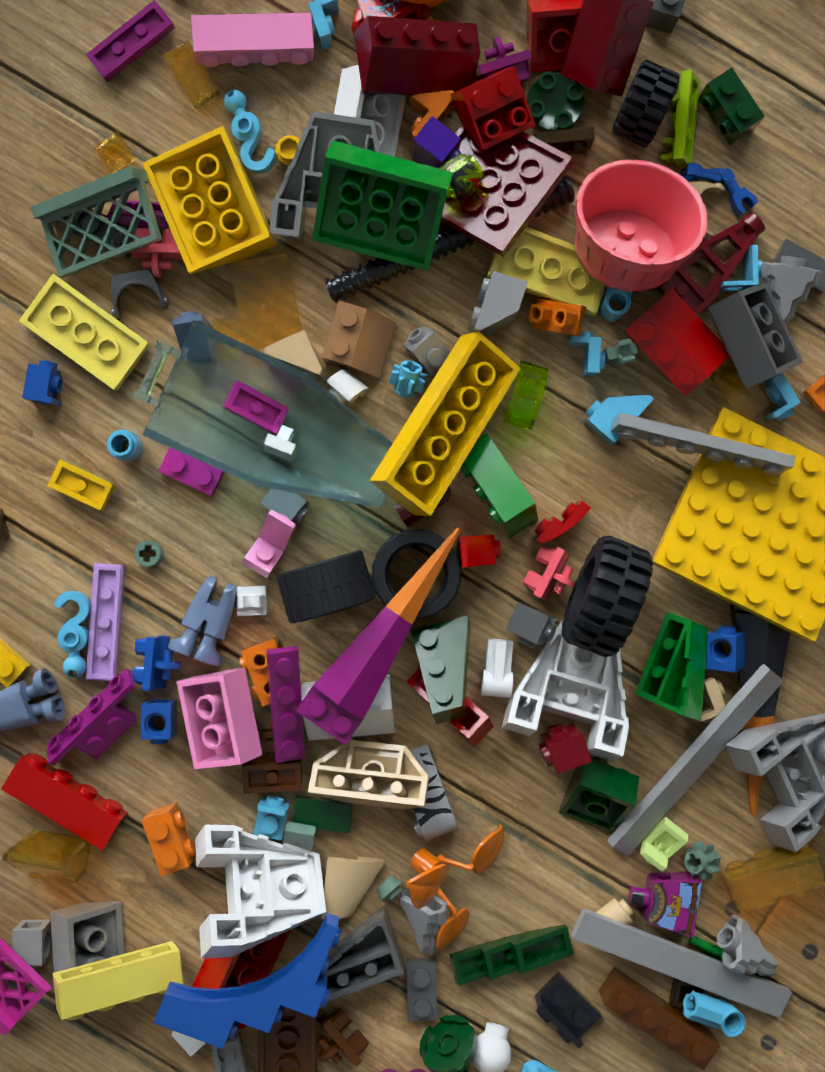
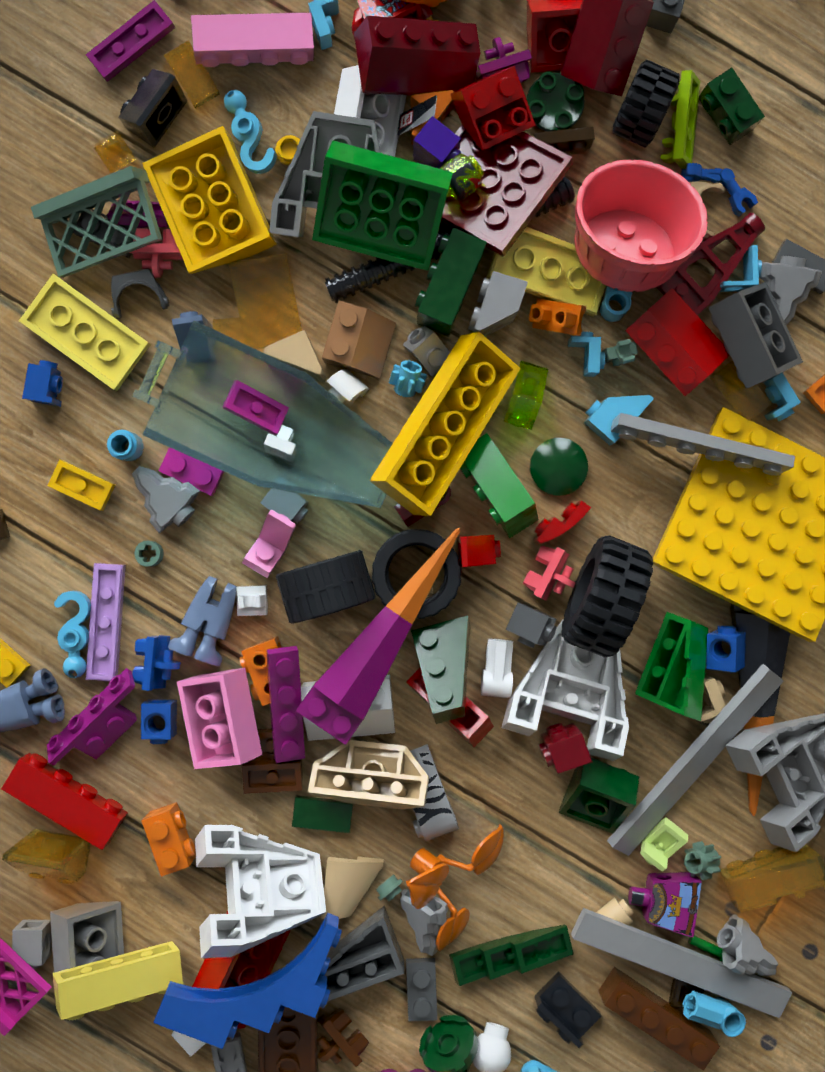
(153, 106): none -> black slope
(165, 498): none -> light grey rock
(271, 817): medium azure bracket -> none
(300, 835): sand green tile -> none
(417, 115): none -> sticker
(449, 281): none -> dark green wedge
(559, 466): none -> dark green dish

